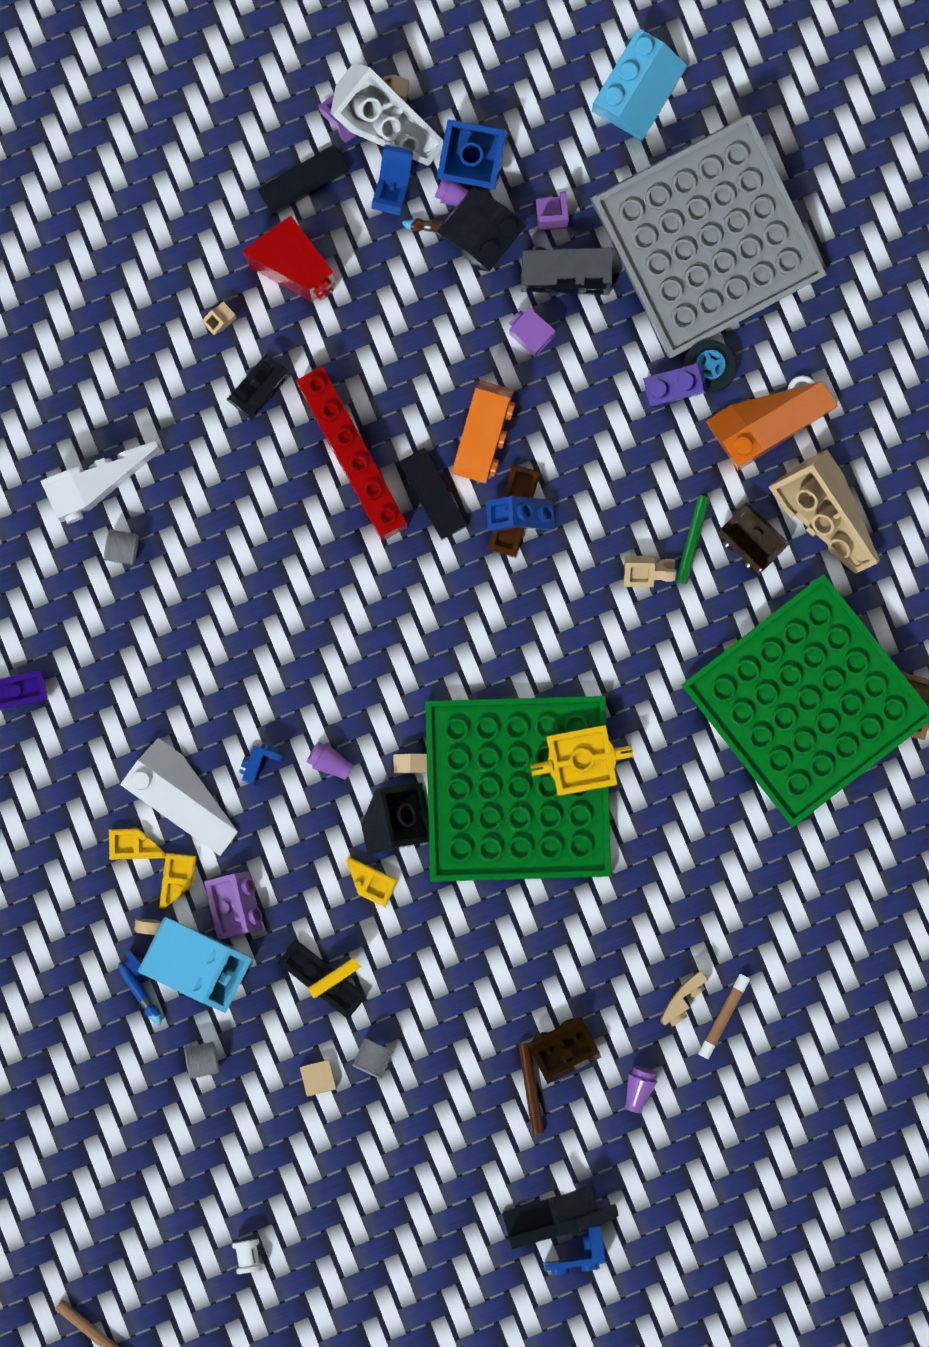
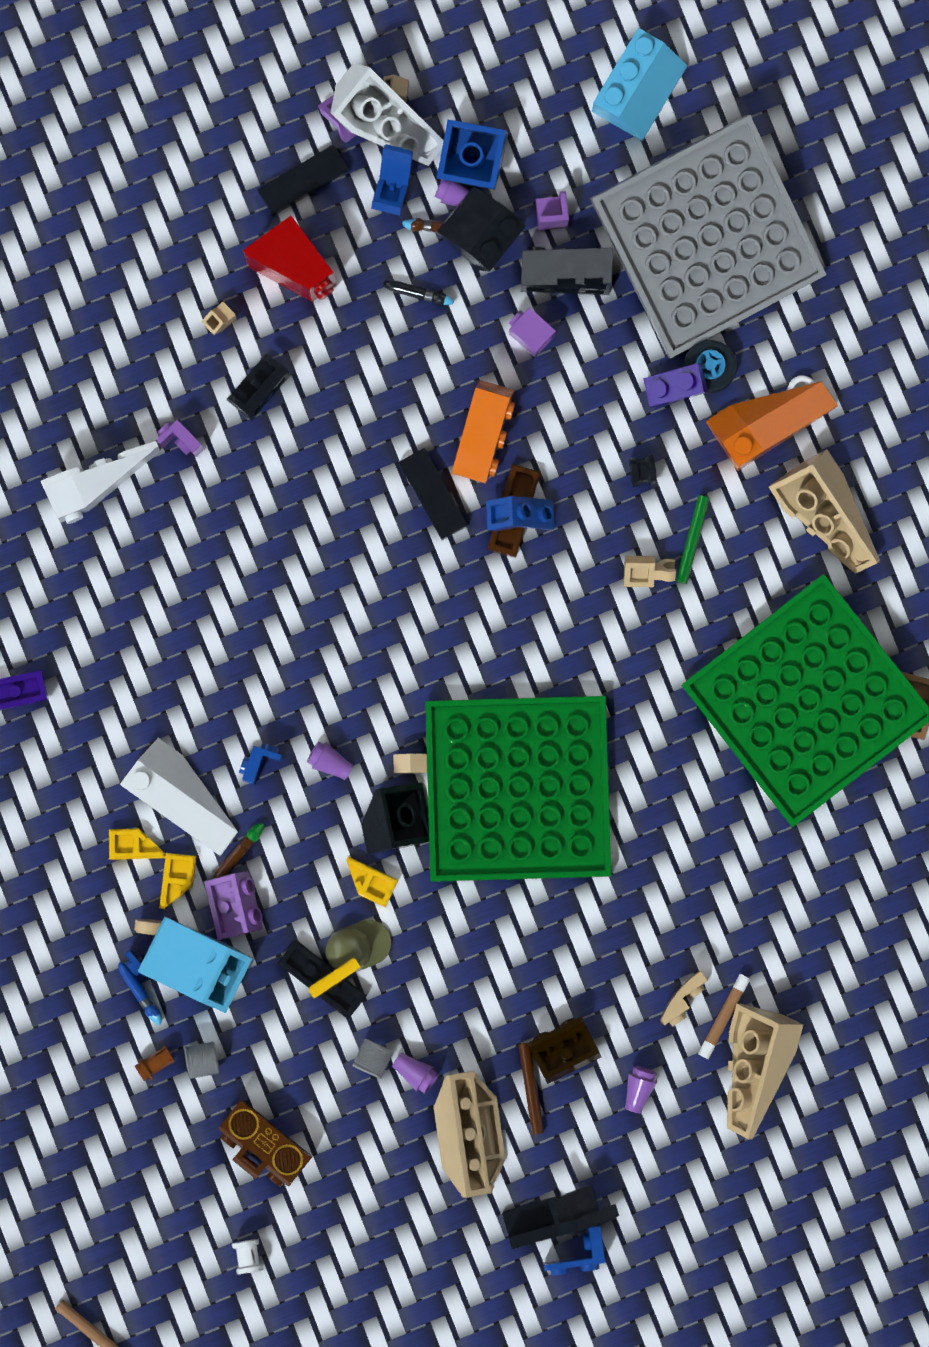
(121, 547): light grey piece -> none
(154, 1063): none -> dark orange pin
(185, 441): none -> medium lavender bracket
(240, 850): none -> reddish brown piece
(275, 1149): none -> reddish brown piece
(318, 1078): tan tile -> none
(351, 454): red brick -> none
(364, 941): none -> olive cap
(416, 1073): none -> medium lavender cone
(417, 292): none -> black piece
(469, 1134): none -> tan wedge
(581, 760): yellow plate -> none
(642, 471): none -> black wheel
(752, 539): dark brown bracket -> none
(761, 1056): none -> tan wedge

